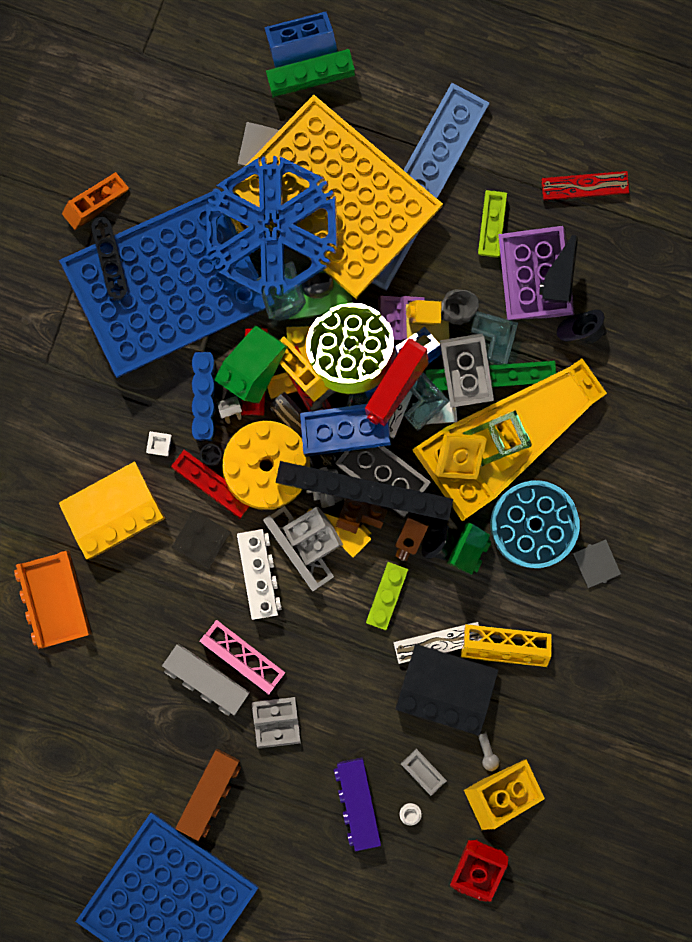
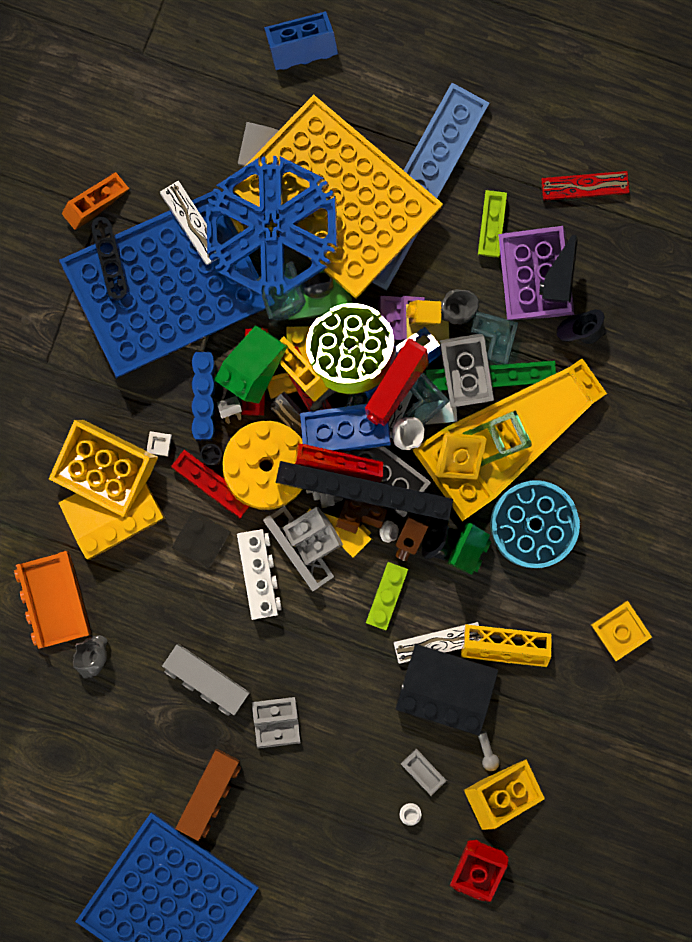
(90, 656): none -> dark grey hair
(102, 467): none -> yellow slope
(188, 218): none -> white tile
(235, 662): bright pink fence -> none
(310, 73): green brick -> none
(339, 462): none -> red plate
(358, 803): dark purple brick -> none
(389, 531): none -> white plate
(408, 433): none -> white hair
(596, 563): dark grey piece -> none
(621, 631): none -> yellow plate

